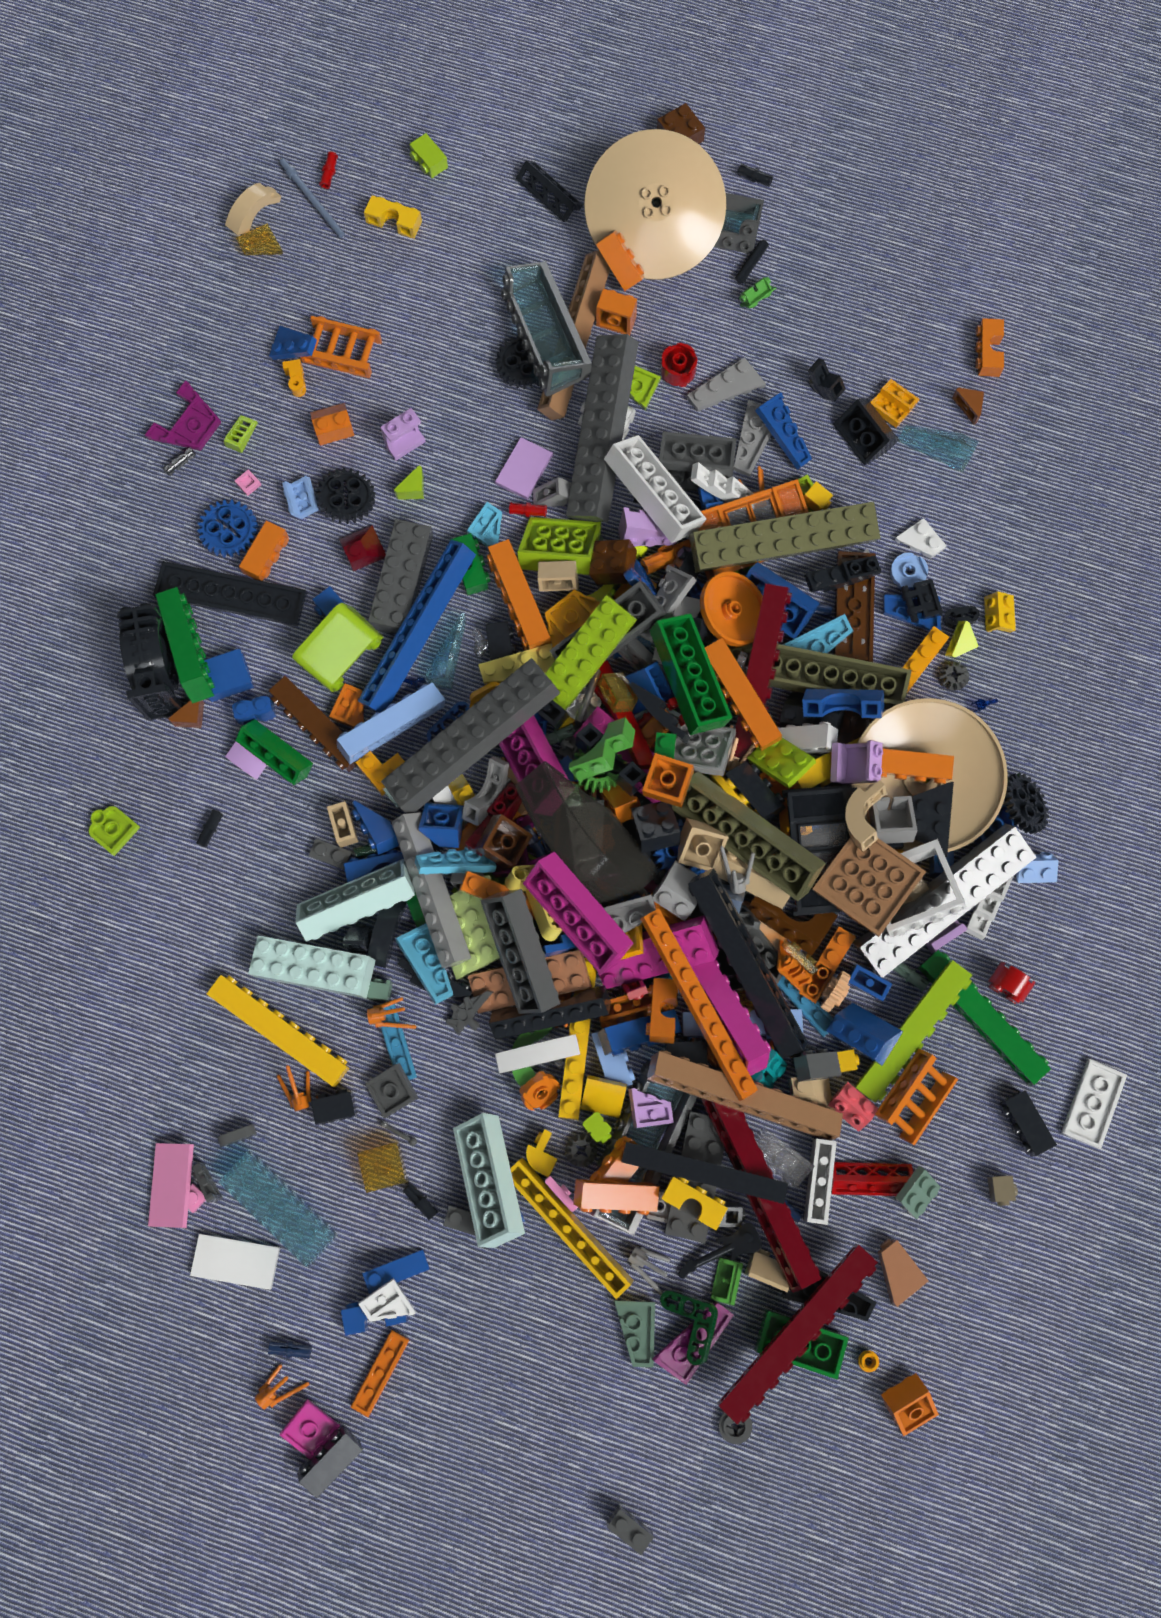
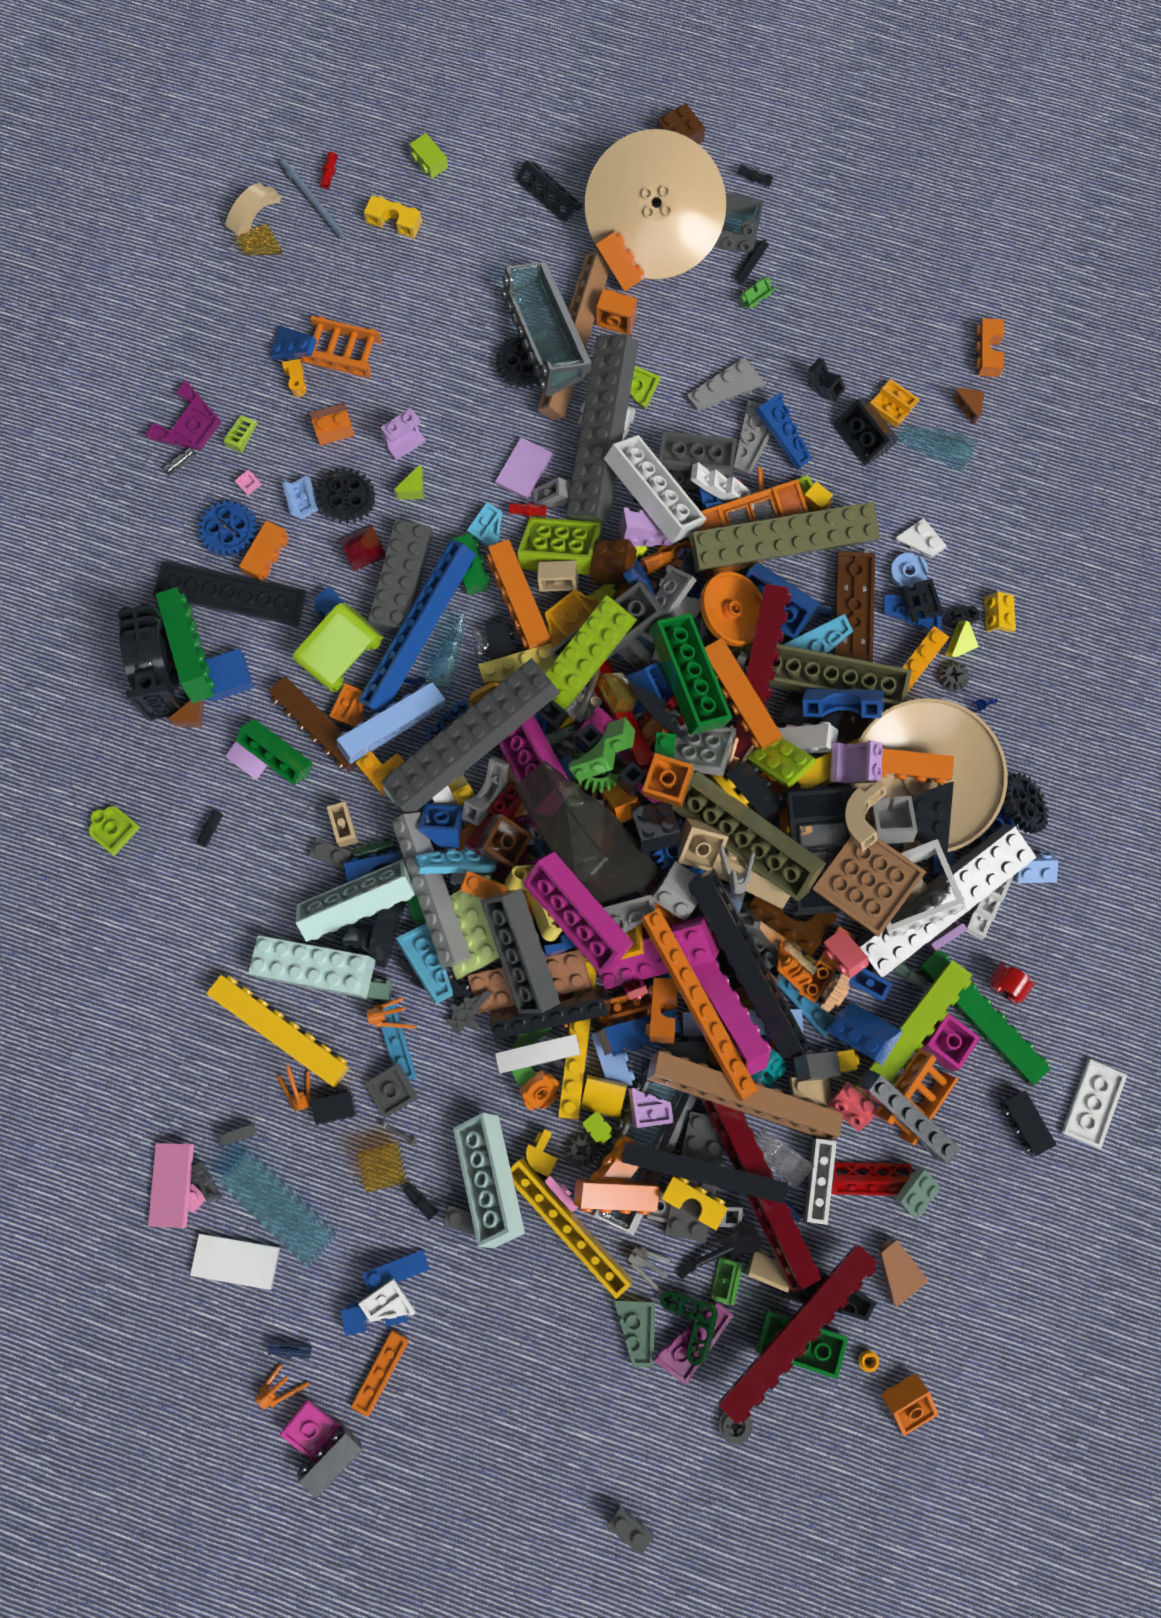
(258, 708): blue brick -> none
(377, 828): blue slope -> none
(678, 364): red brick -> none
(843, 575): black slope -> none
(845, 953): none -> coral brick
(894, 1102): none -> arch
(950, 1043): none -> dark pink brick
(1002, 1190): dark tan brick -> none

